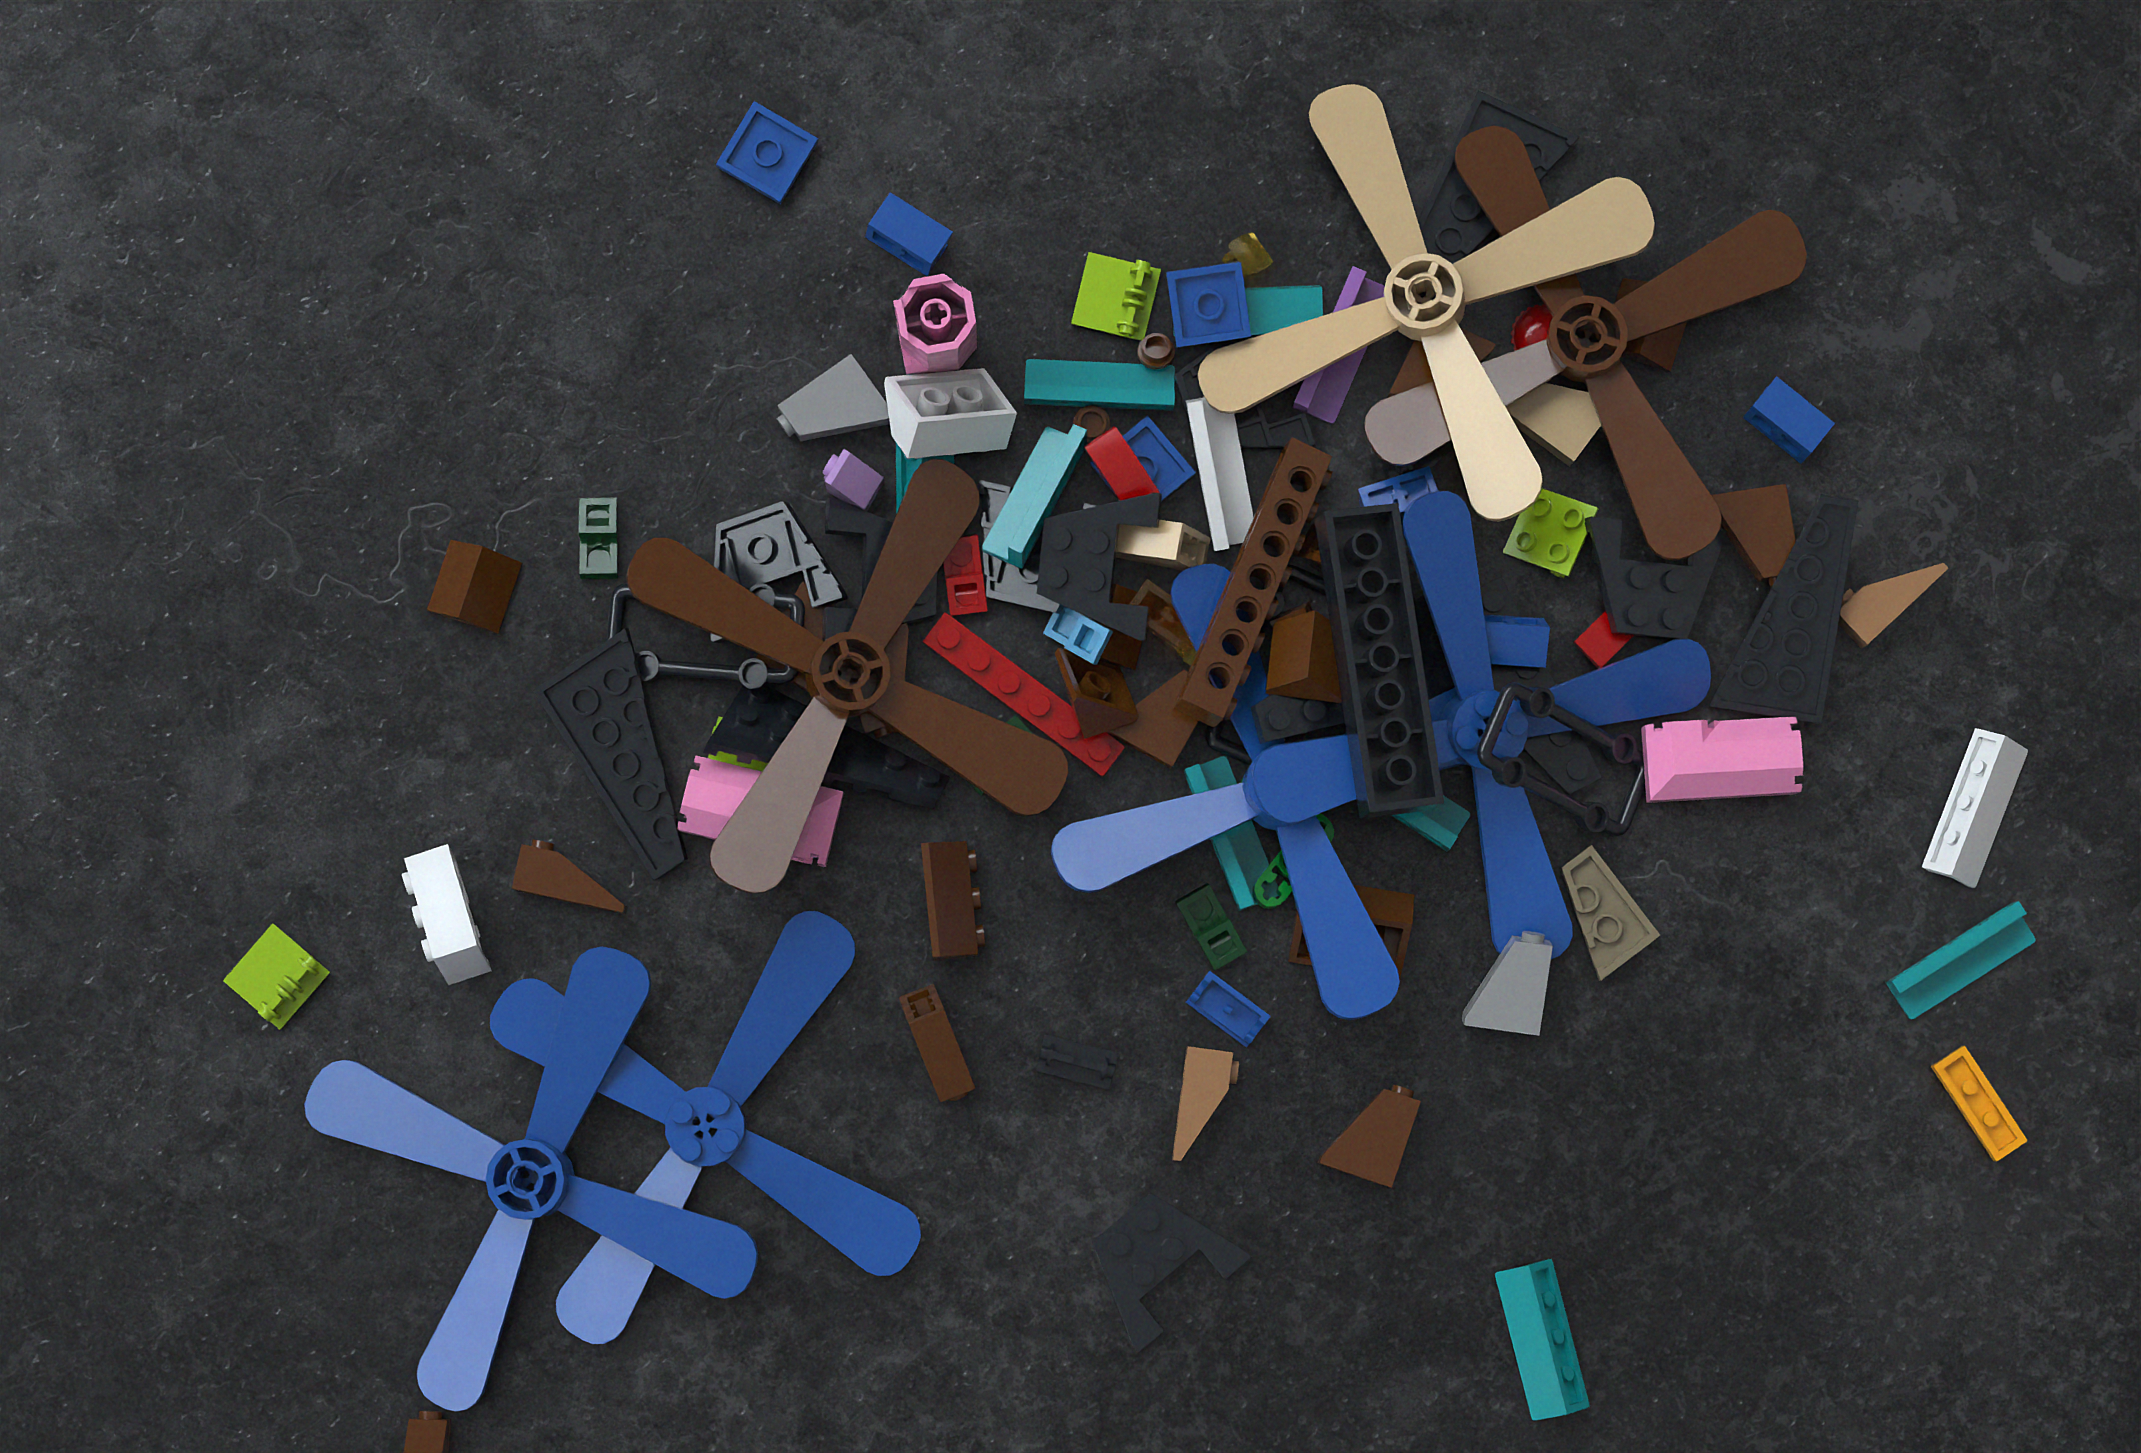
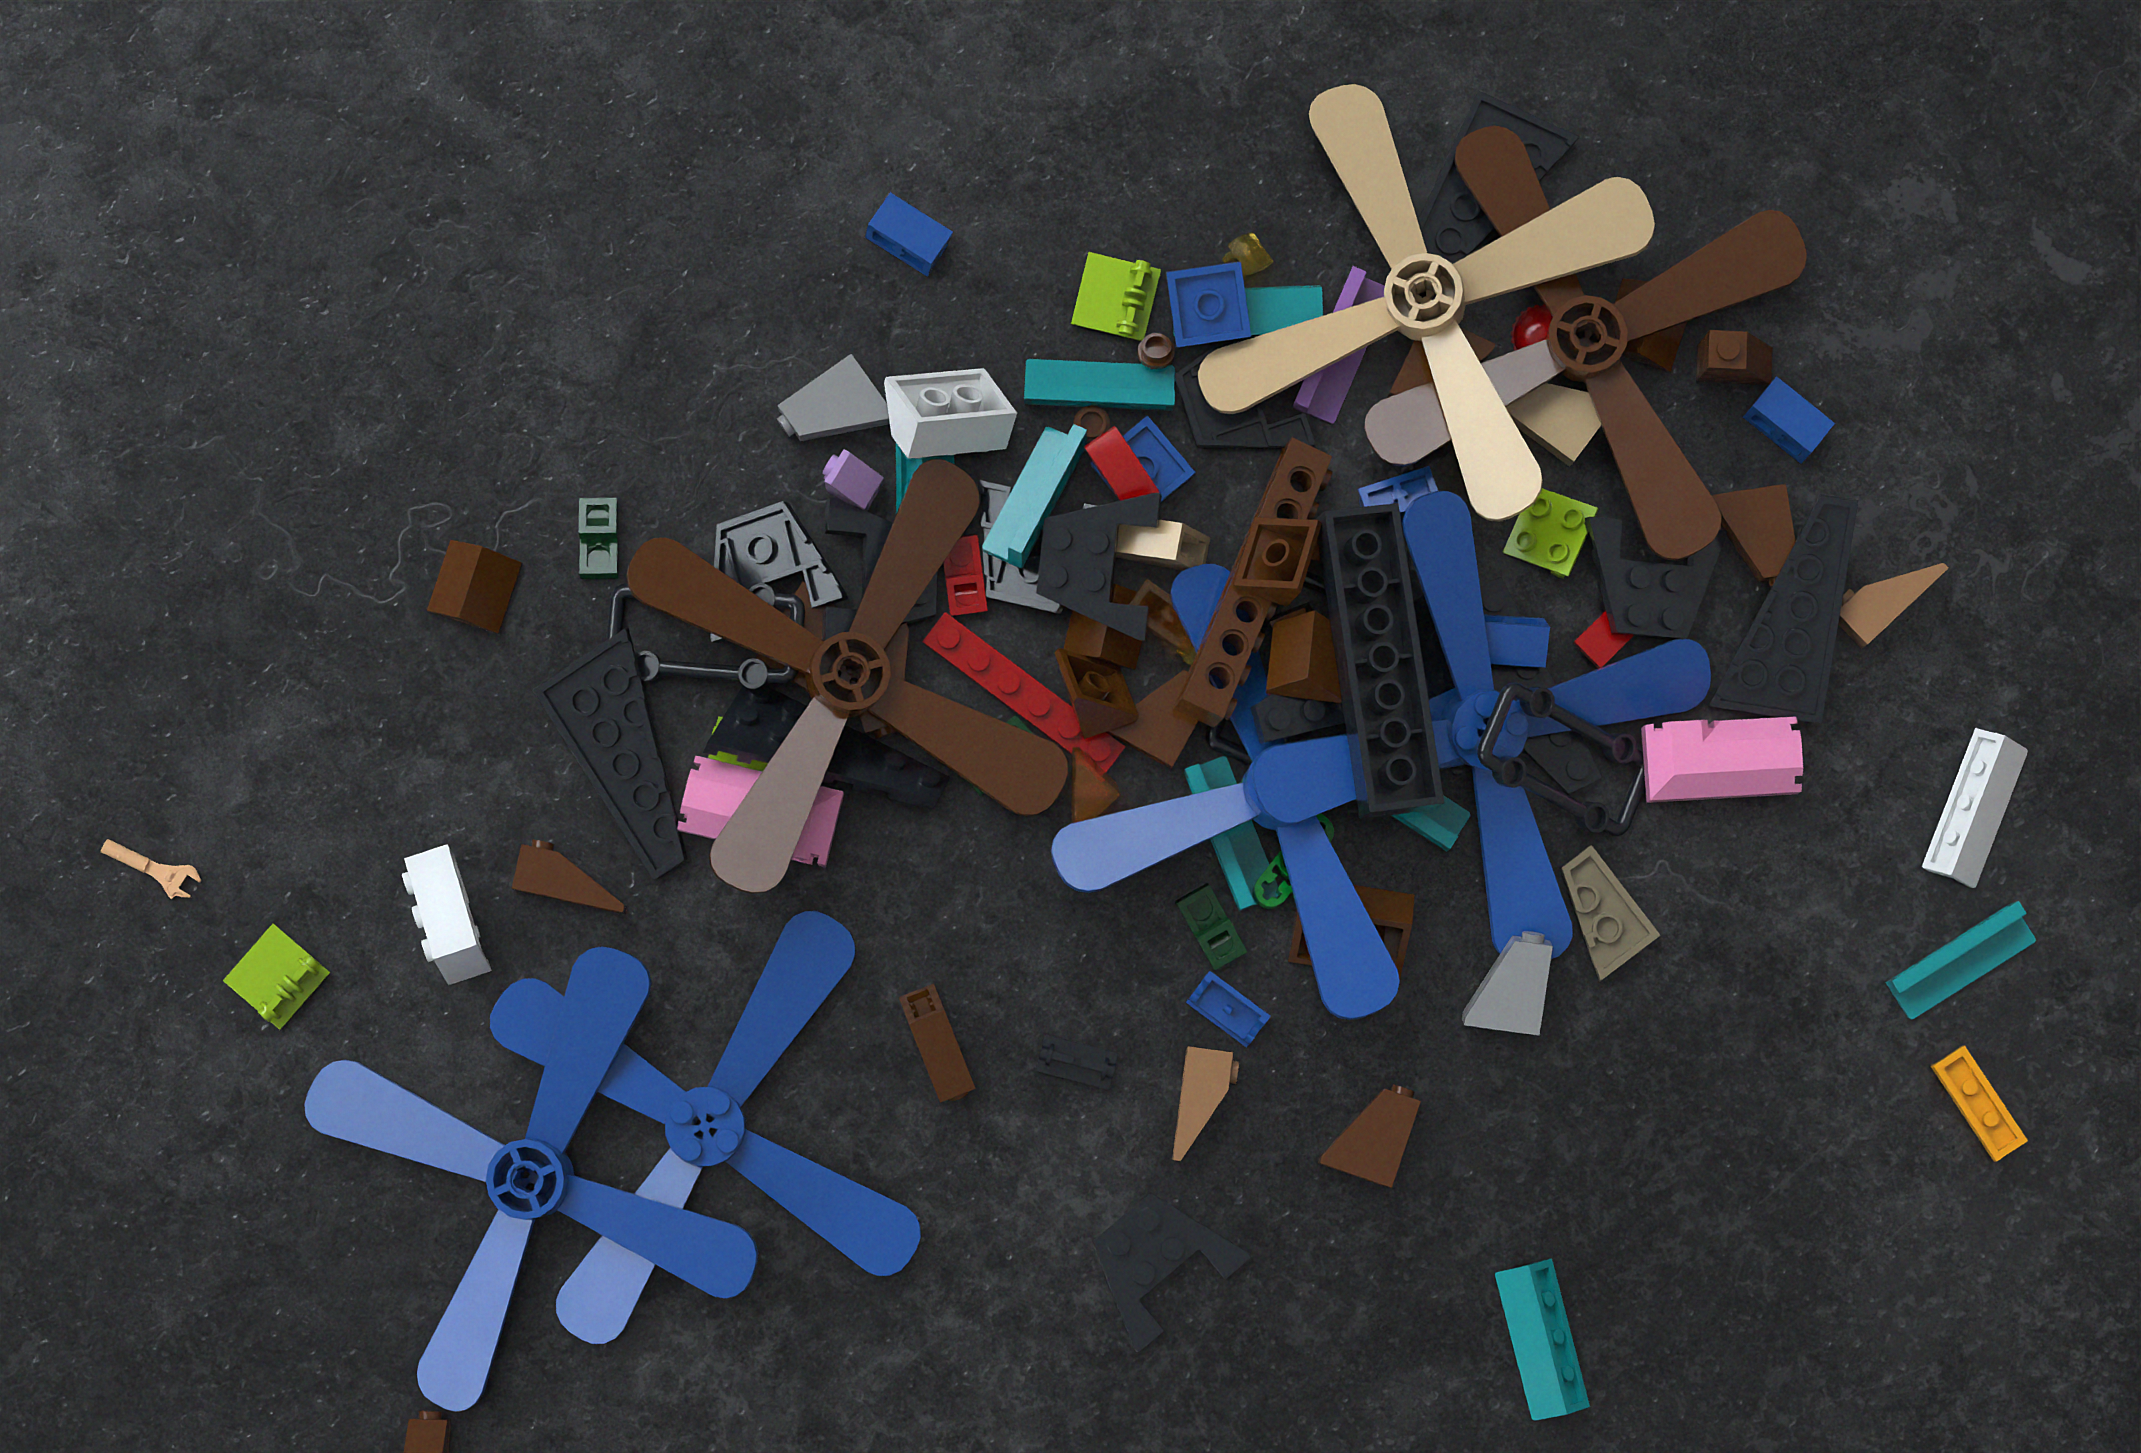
(169, 876): none -> light nougat piece
(767, 152): blue plate -> none
(935, 325): bright pink brick -> none
(951, 899): reddish brown slope -> none
(1079, 634): dark azure slope -> none
(1091, 787): none -> clear orange slope
(1220, 473): white panel -> none
(1277, 558): none -> reddish brown slope
(1733, 358): none -> reddish brown slope

